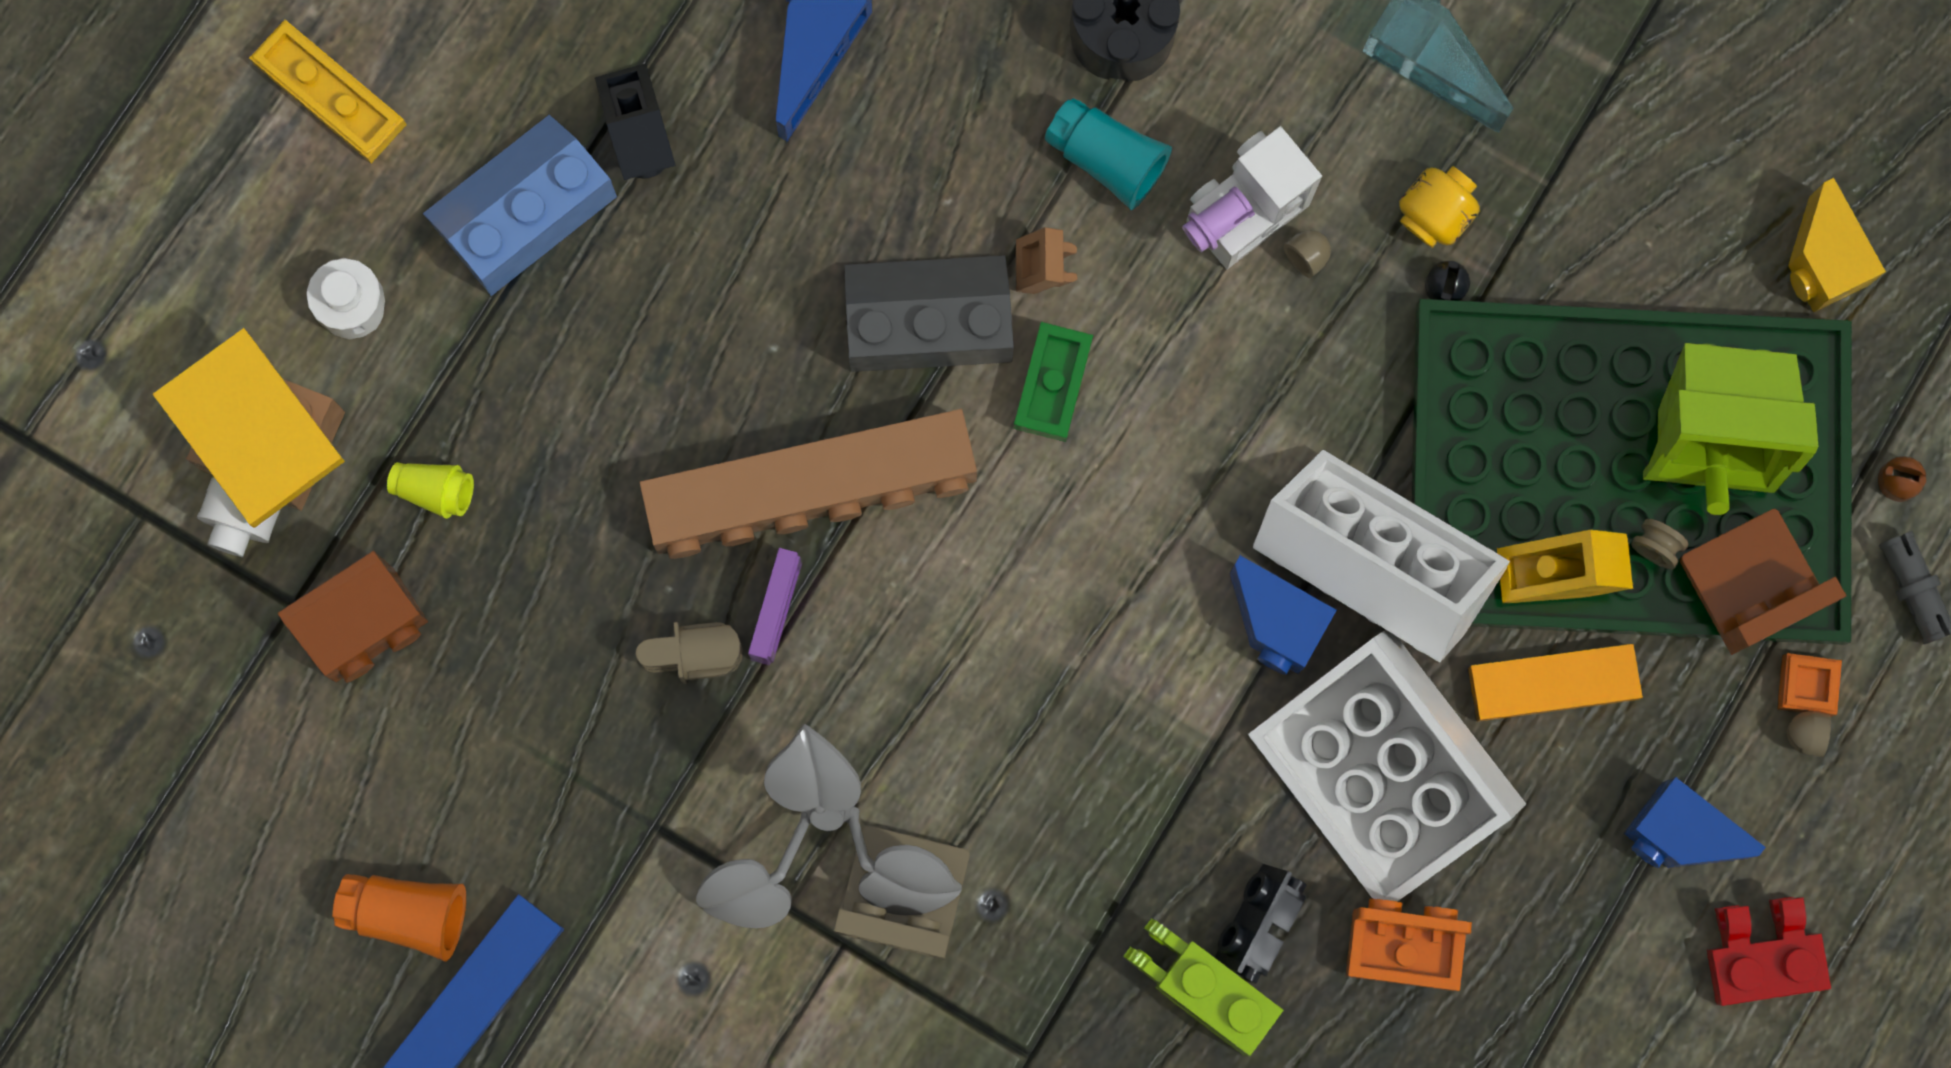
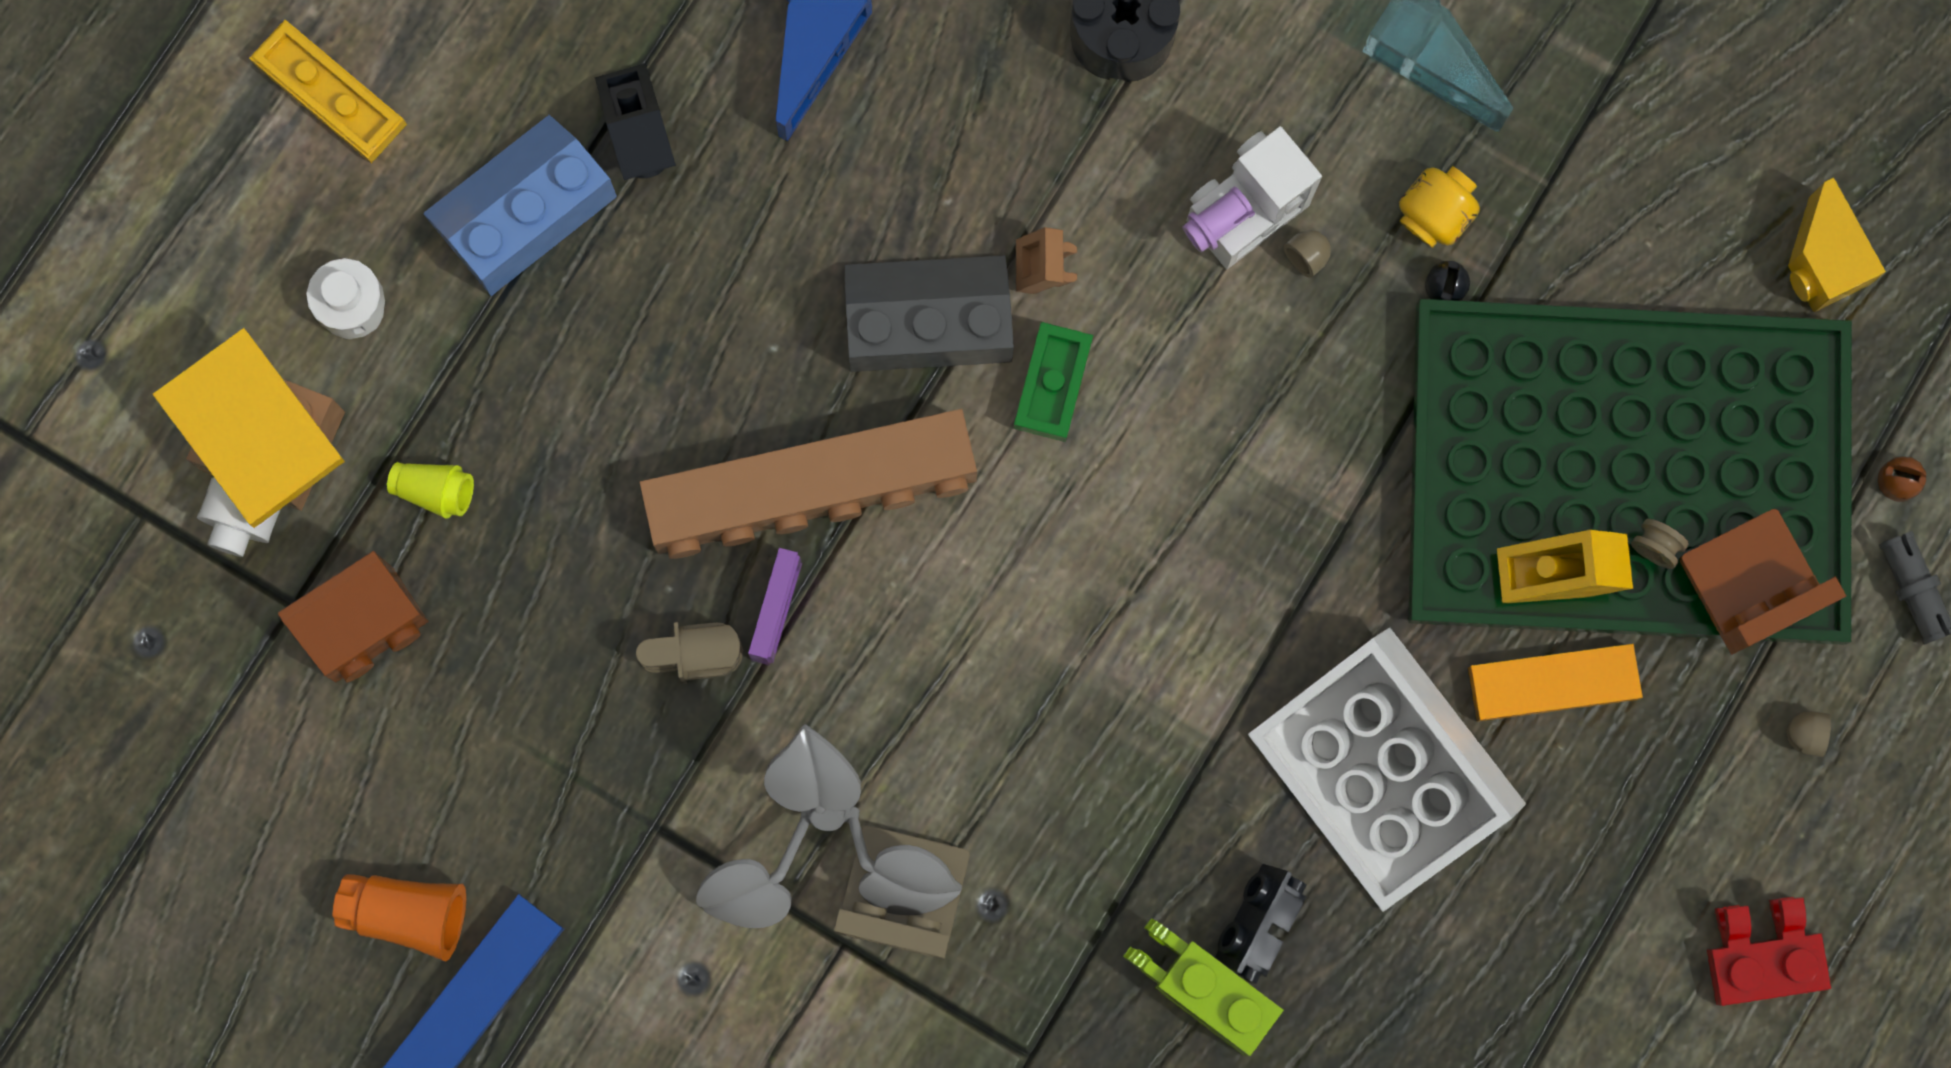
(1108, 151): teal plant -> none
(1278, 617): blue slope -> none
(1379, 554): white slope -> none
(1407, 946): orange bracket -> none
(1687, 830): blue slope -> none
(1732, 422): lime piece -> none
(1809, 684): orange tile -> none

